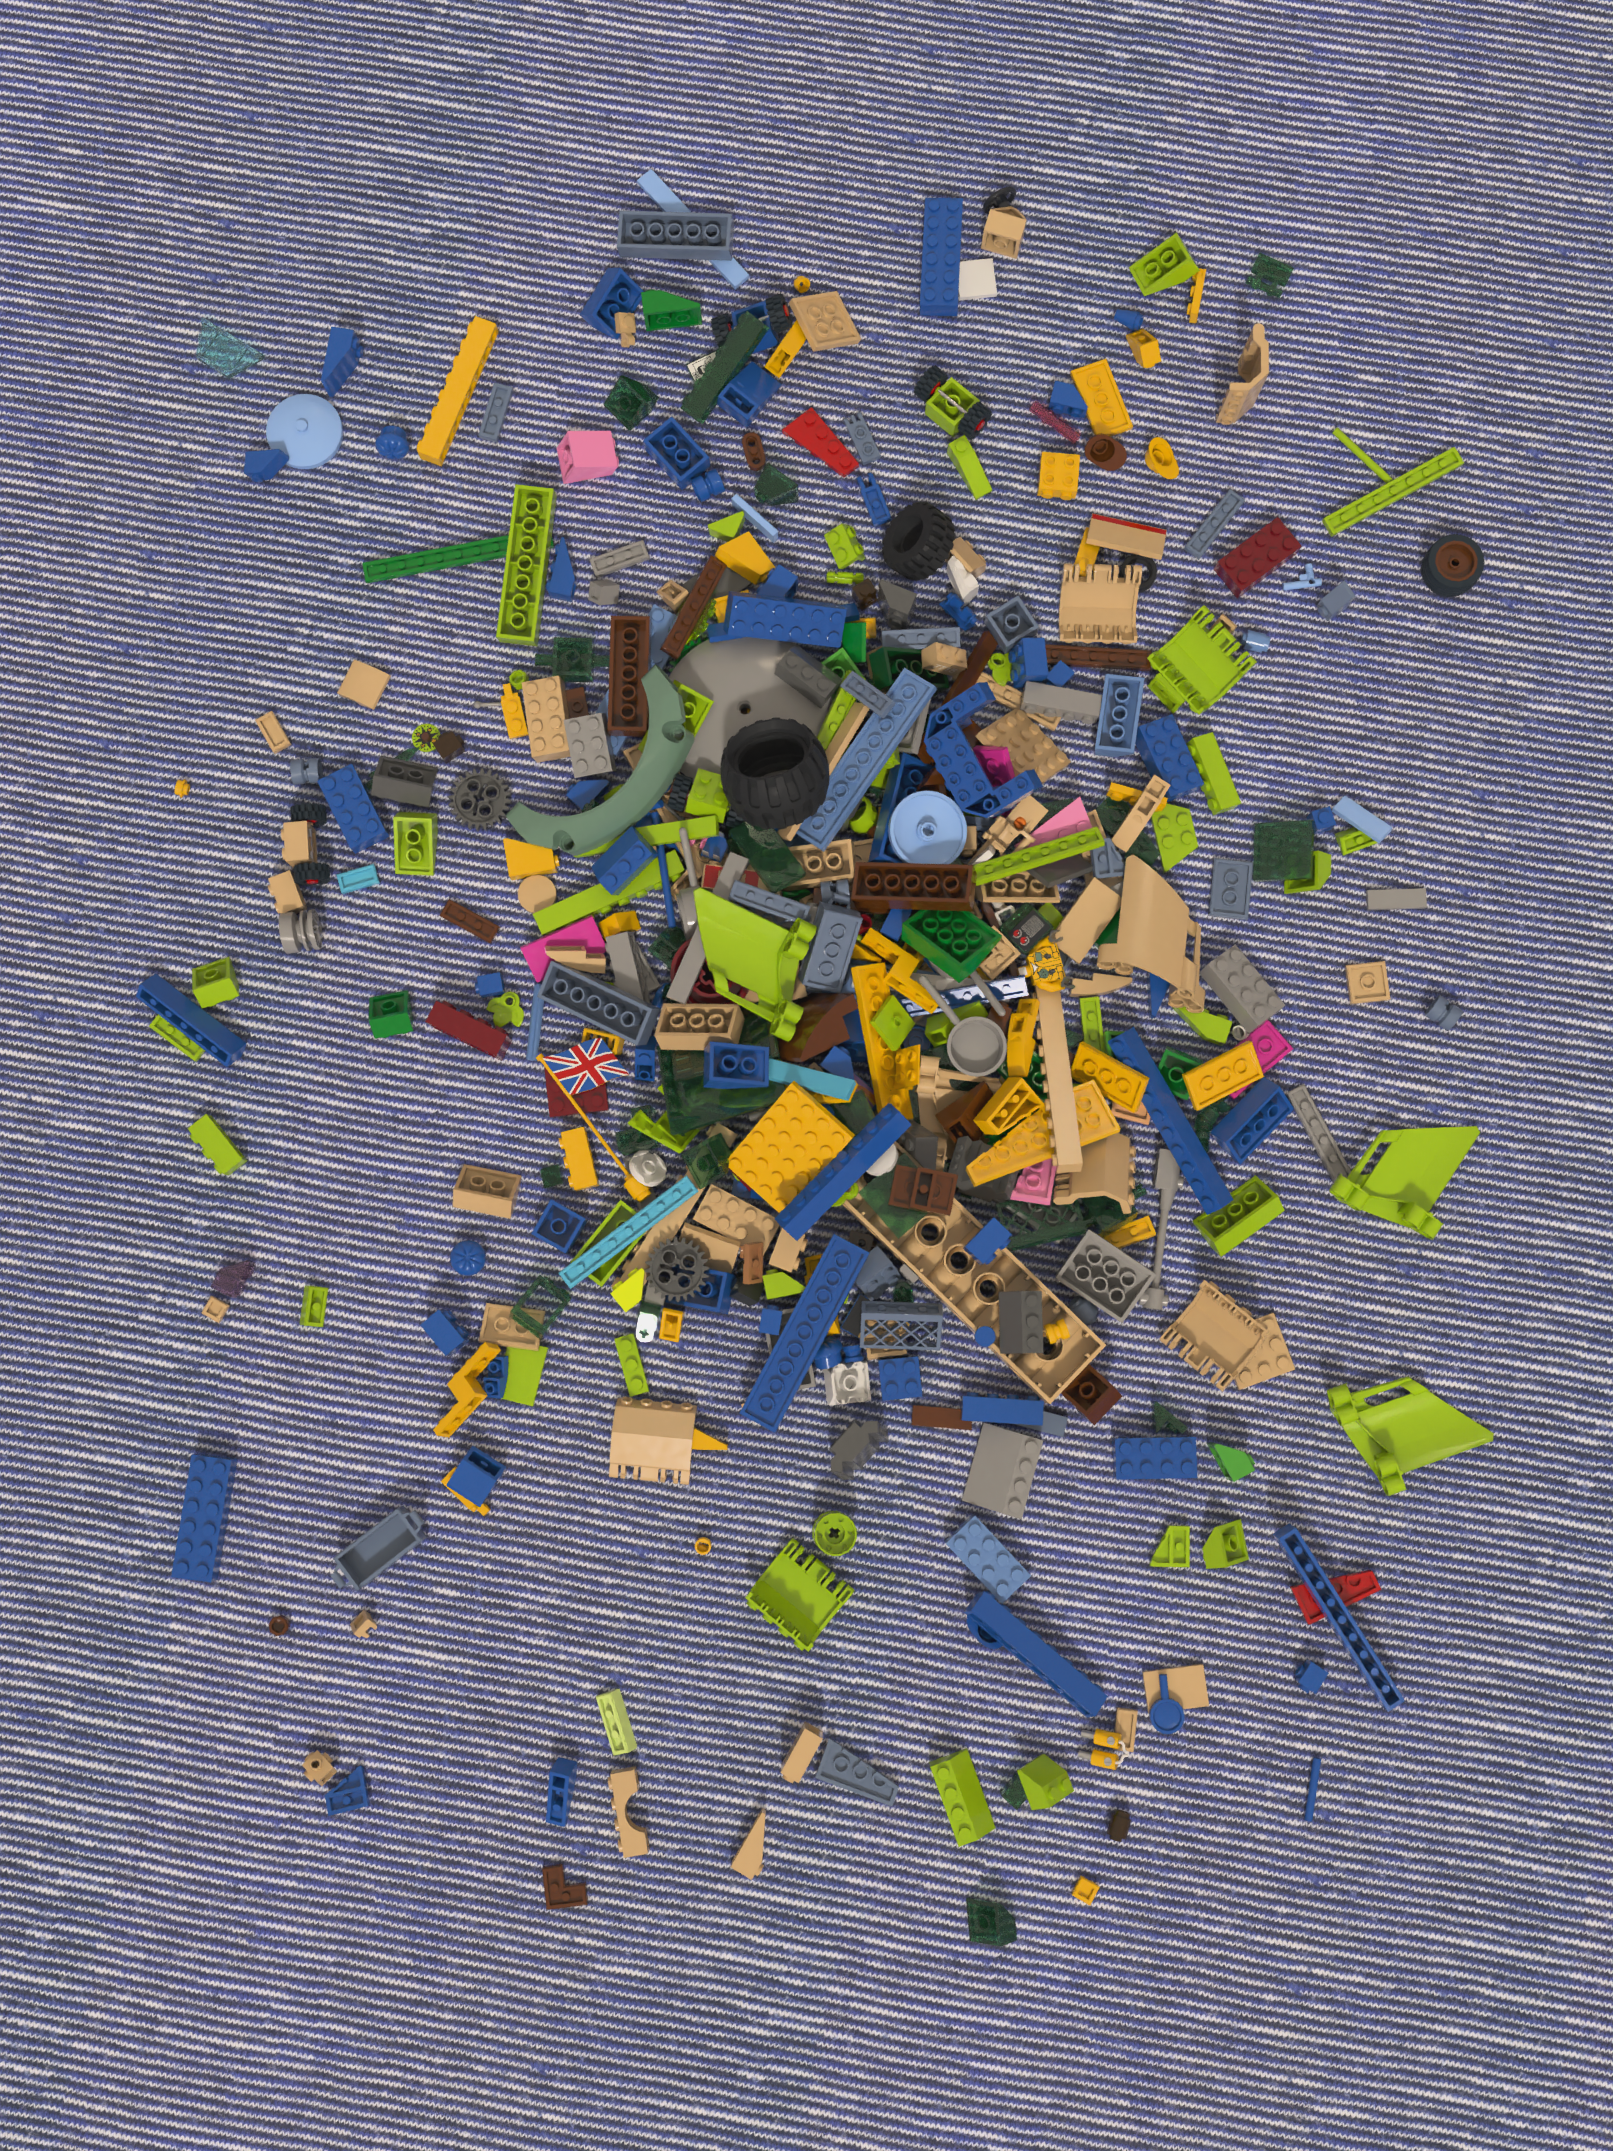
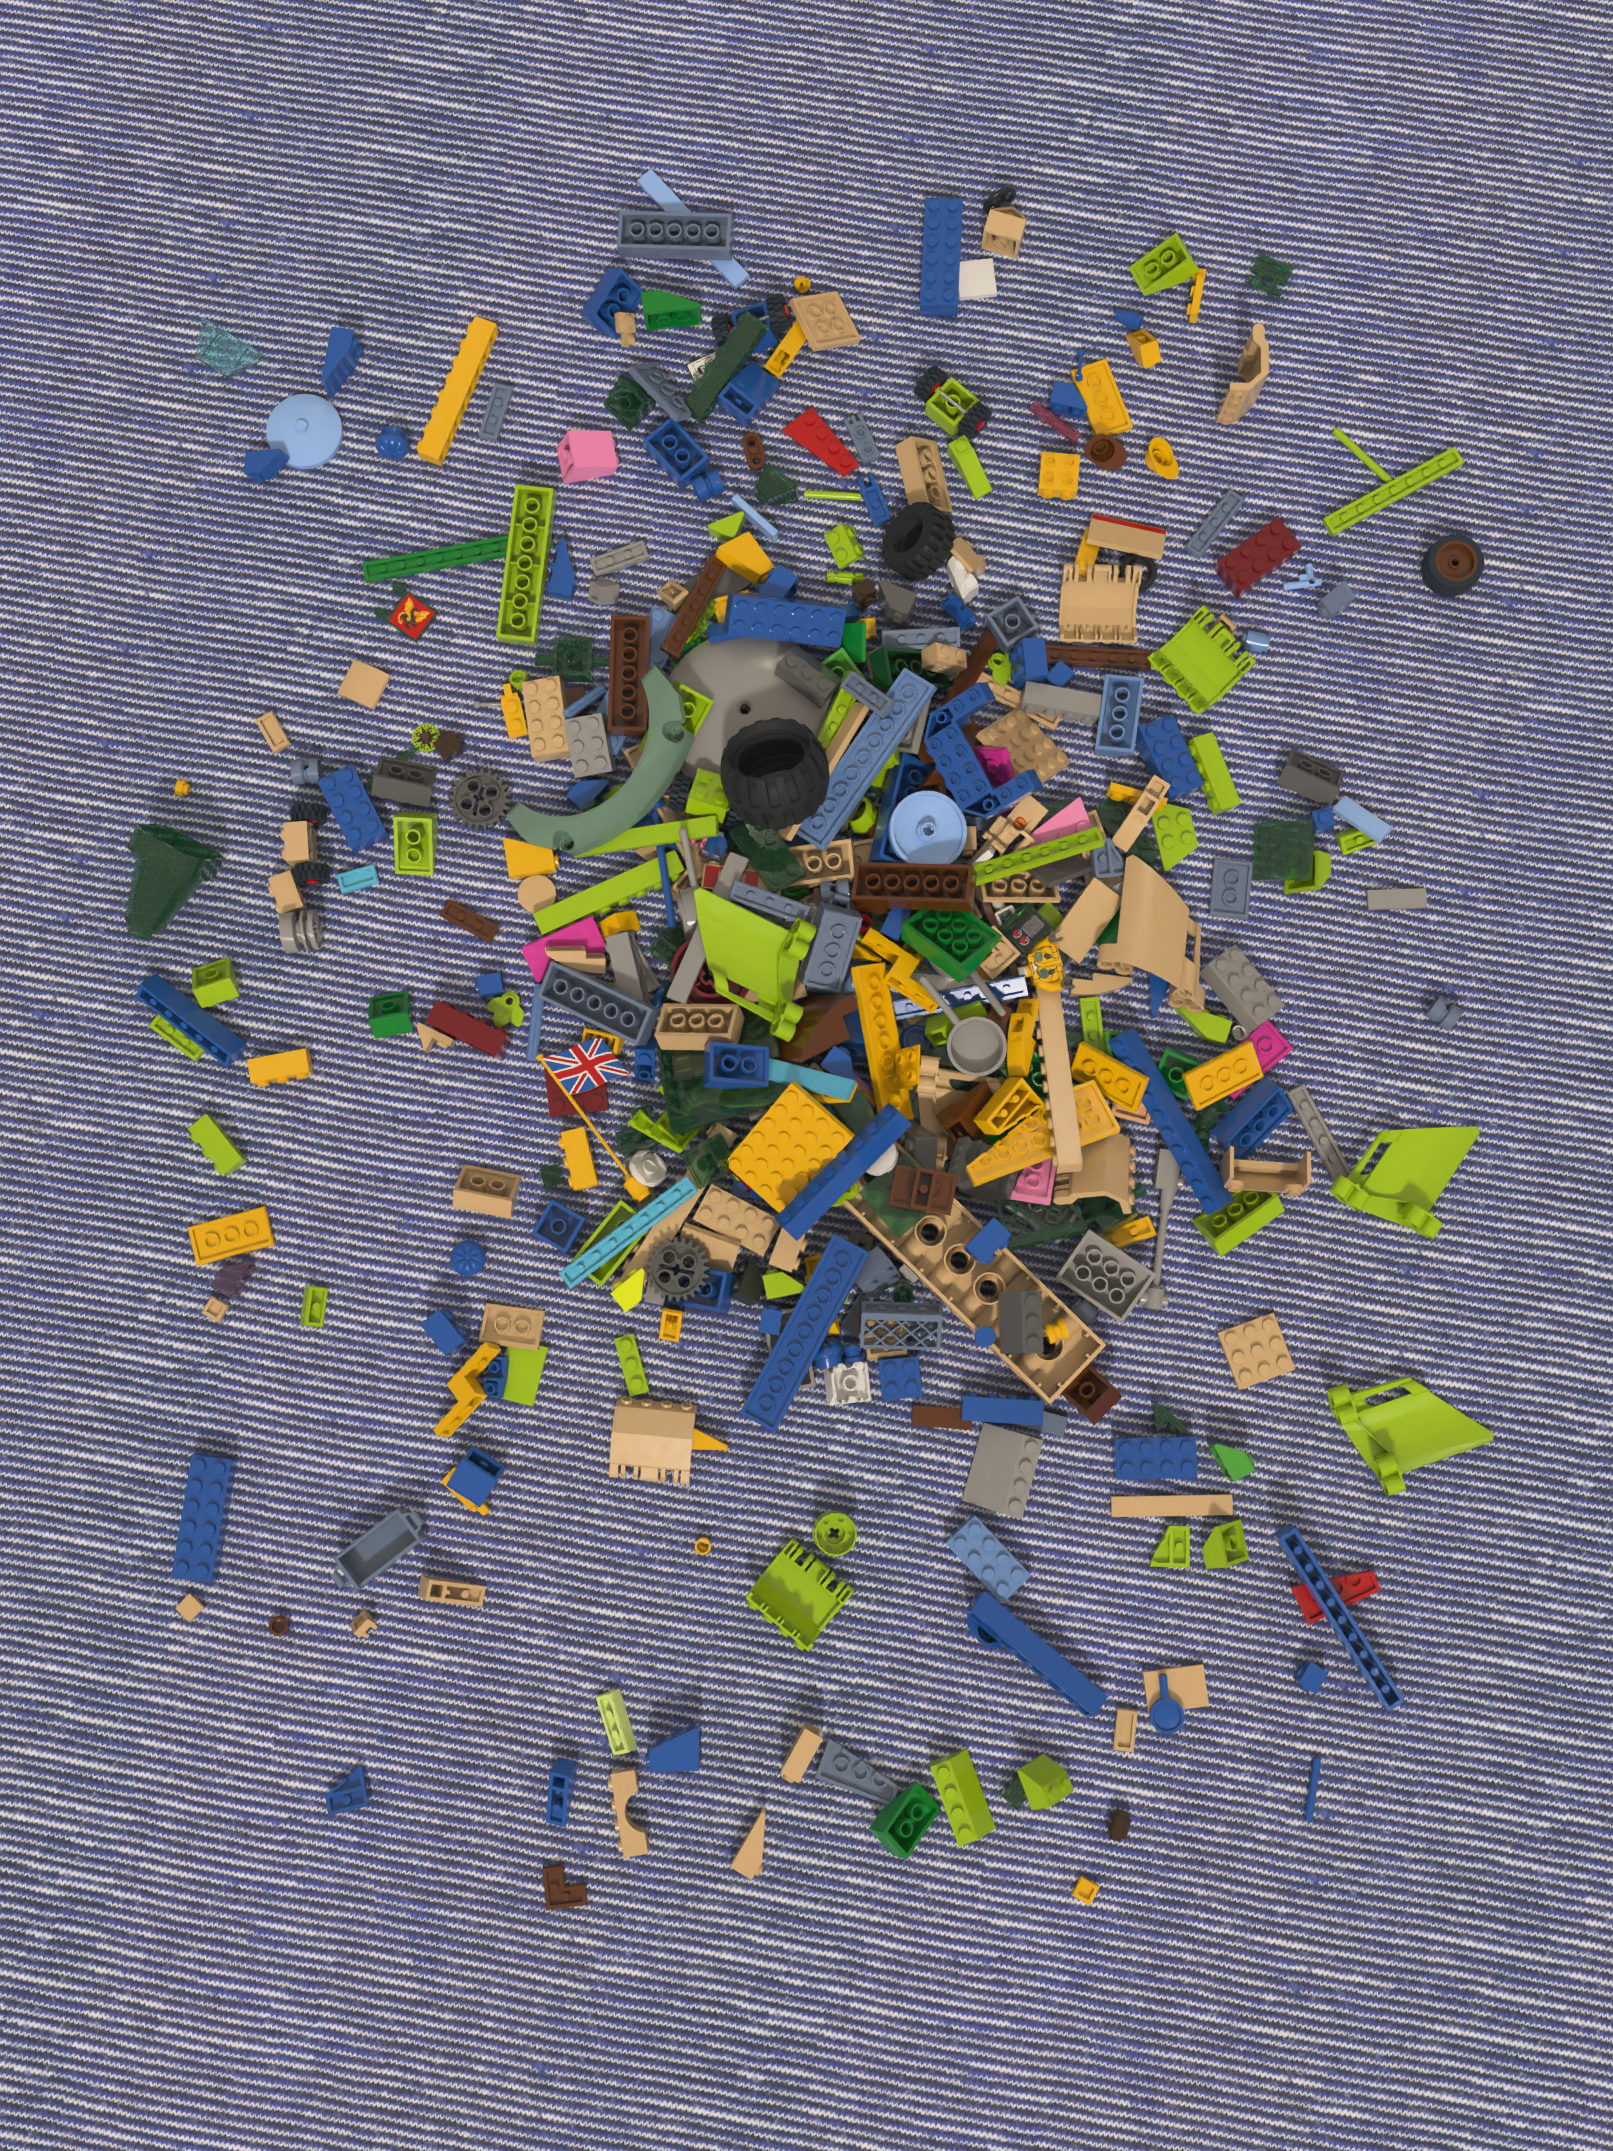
(164, 876): none -> clear green cone
(190, 1607): none -> tan tile
(231, 1236): none -> yellow tile
(280, 1067): none -> yellow brick
(319, 1767): tan brick -> none
(410, 614): none -> flag
(429, 1036): none -> tan slope
(451, 1591): none -> tan slope
(530, 1323): clear green window -> none
(584, 701): none -> medium blue axle
(623, 861): blue slope -> none
(647, 1318): piece -> none
(657, 386): none -> sand blue wing
(676, 1751): none -> blue slope
(753, 1262): medium nougat hinge -> none
(832, 495): none -> lime bar
(856, 1447): dark grey slope -> none
(892, 1022): lime plate -> none
(905, 1821): none -> green slope
(923, 473): none -> tan slope
(990, 1923): clear green slope -> none
(1079, 377): none -> blue hinge
(1102, 1758): yellow piece -> none
(1166, 693): lime tile -> none
(1171, 1505): none -> tan tile
(1217, 1333): tan hinge -> none
(1265, 1175): none -> tan windscreen
(1310, 777): none -> dark grey slope
(1367, 982): tan tile -> none

